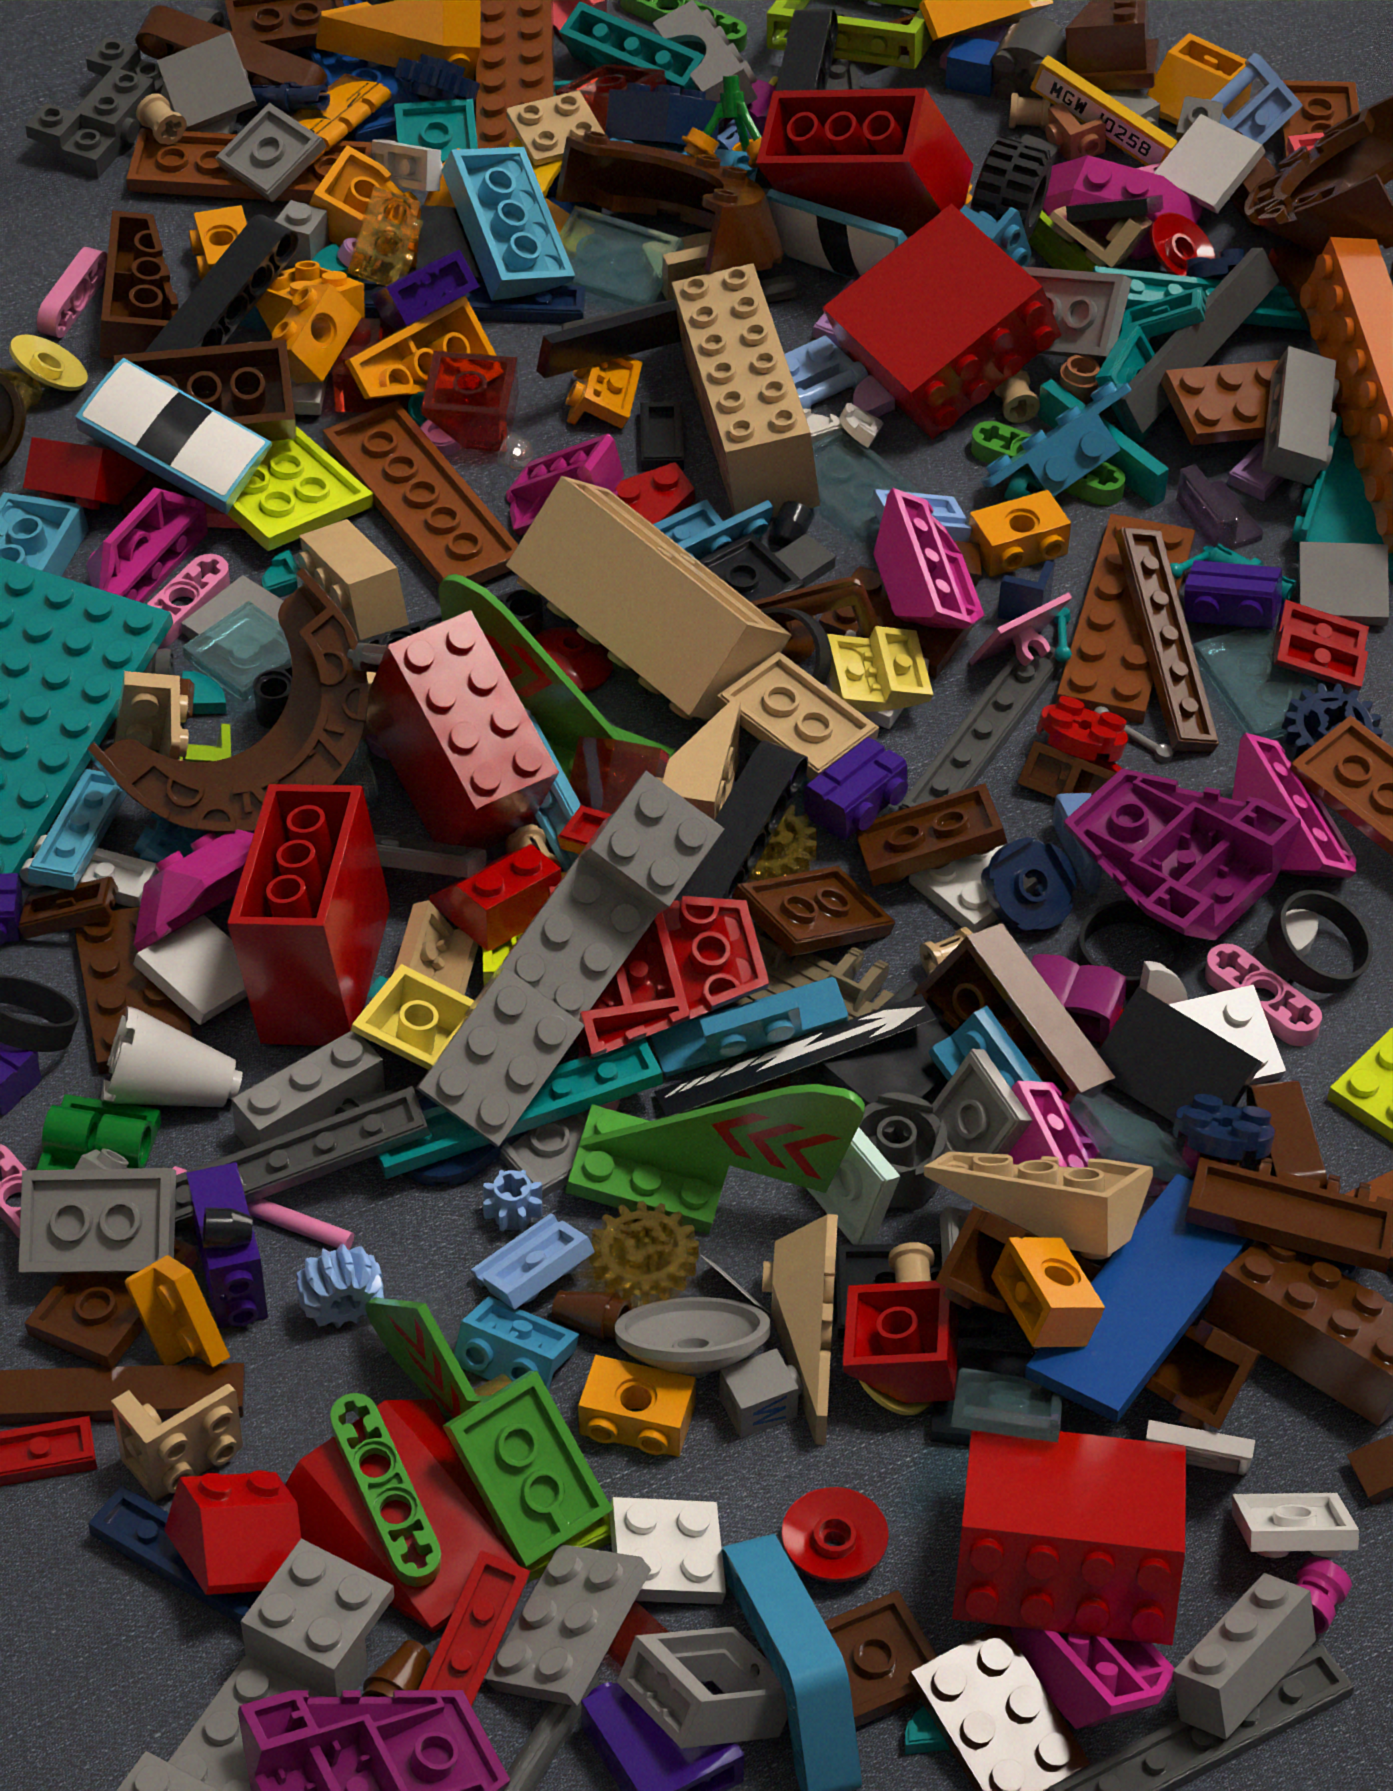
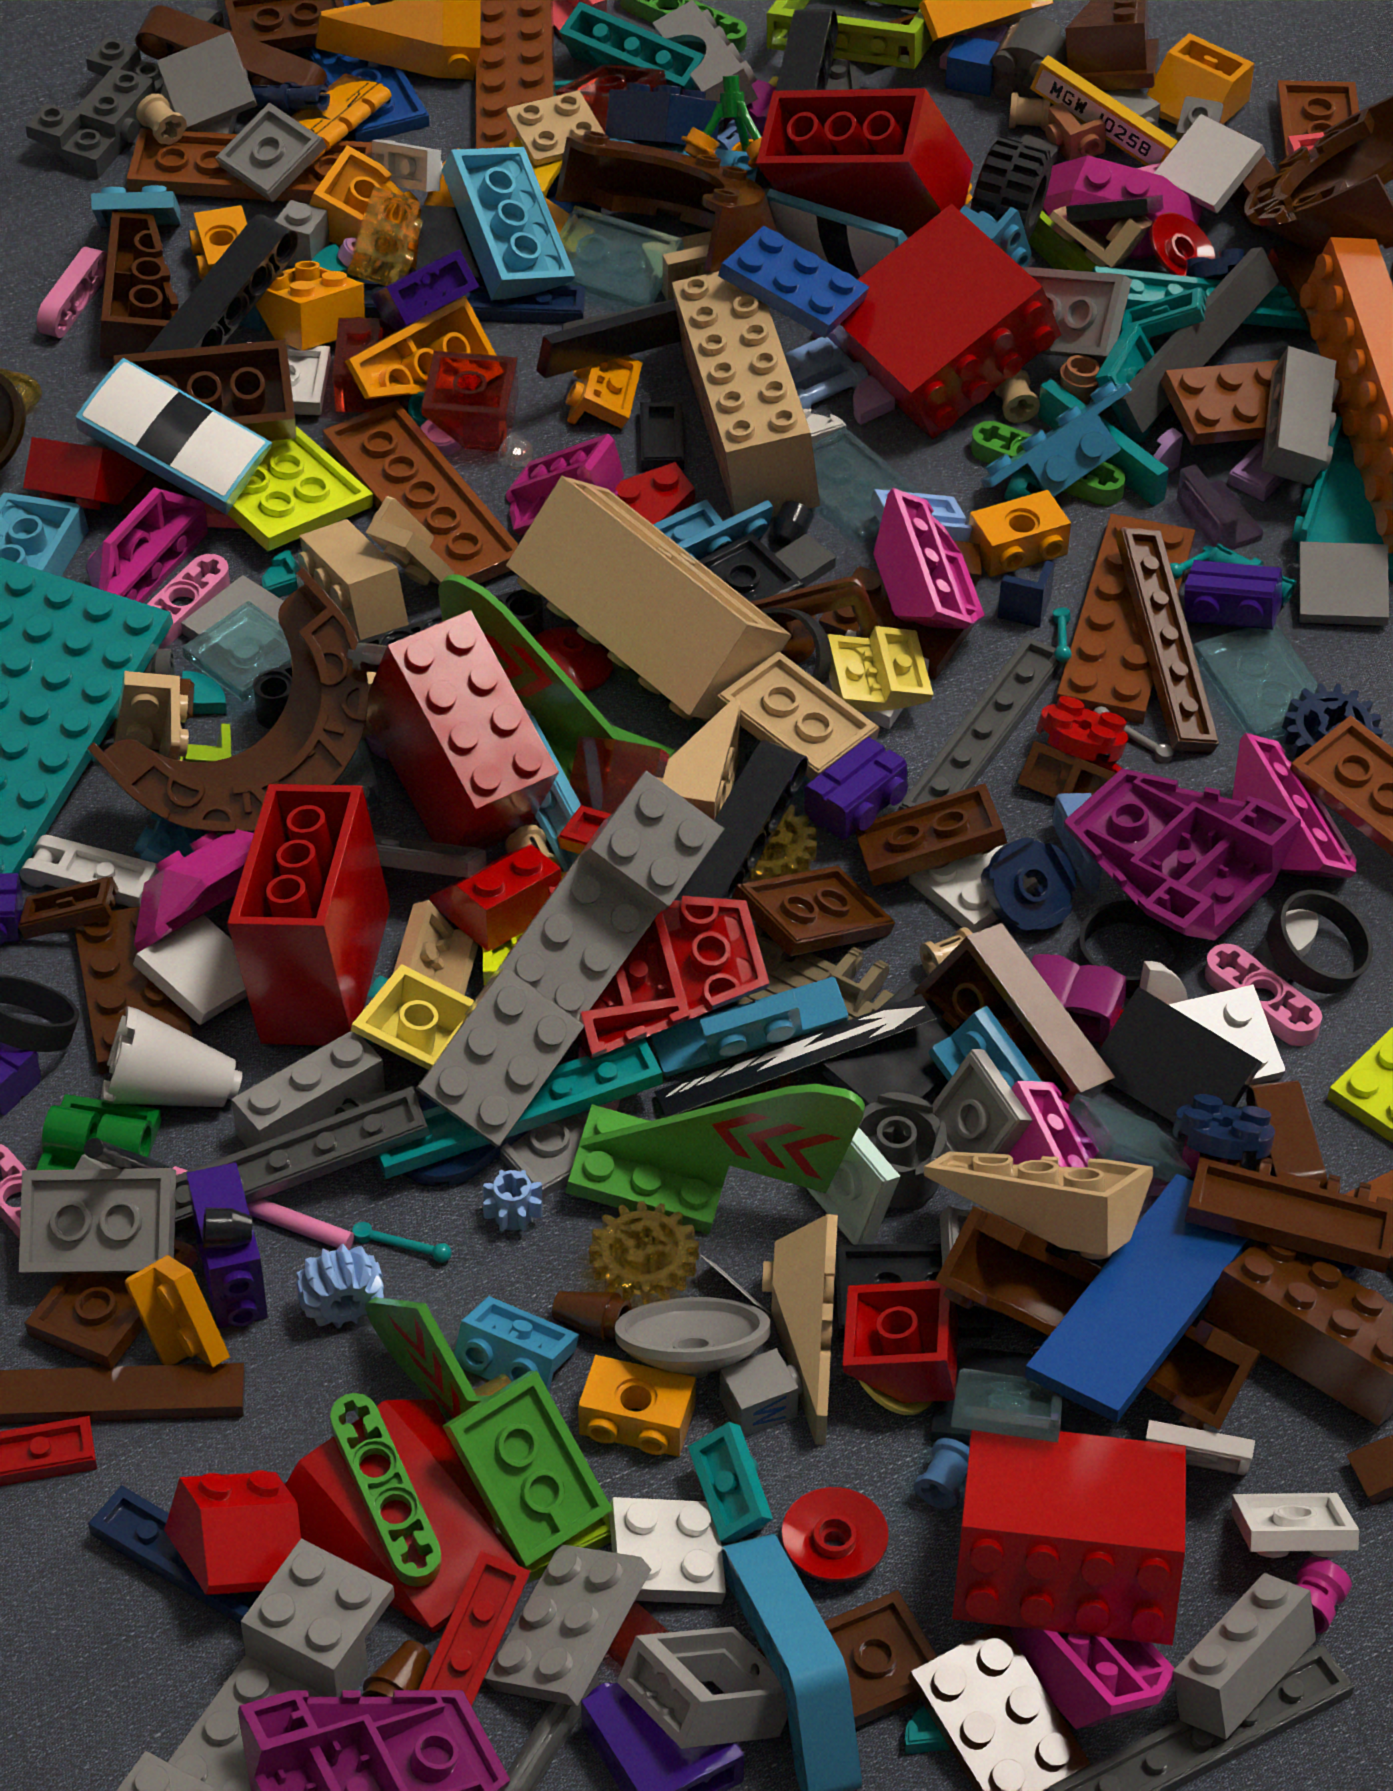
(48, 363): light yellow dish -> none
(77, 831): medium azure tile -> none
(118, 1156): none -> black bar
(151, 200): none -> medium azure plate
(182, 1445): tan bracket -> none
(316, 331): light orange brick -> none
(363, 1233): none -> teal hinge
(407, 543): none -> tan bracket
(436, 79): dark blue gear -> none
(437, 125): teal plate -> none
(533, 1261): light blue plate -> none
(730, 1483): none -> teal tile
(793, 281): none -> blue plate
(860, 424): white tile -> none
(911, 1262): tan bush -> none
(944, 1475): none -> medium blue bush
(1022, 633): bright pink piece -> none
(1047, 1292): light orange brick -> none
(1170, 448): none -> lavender tile
(1266, 109): light blue plate -> none
(1321, 645): red slope -> none

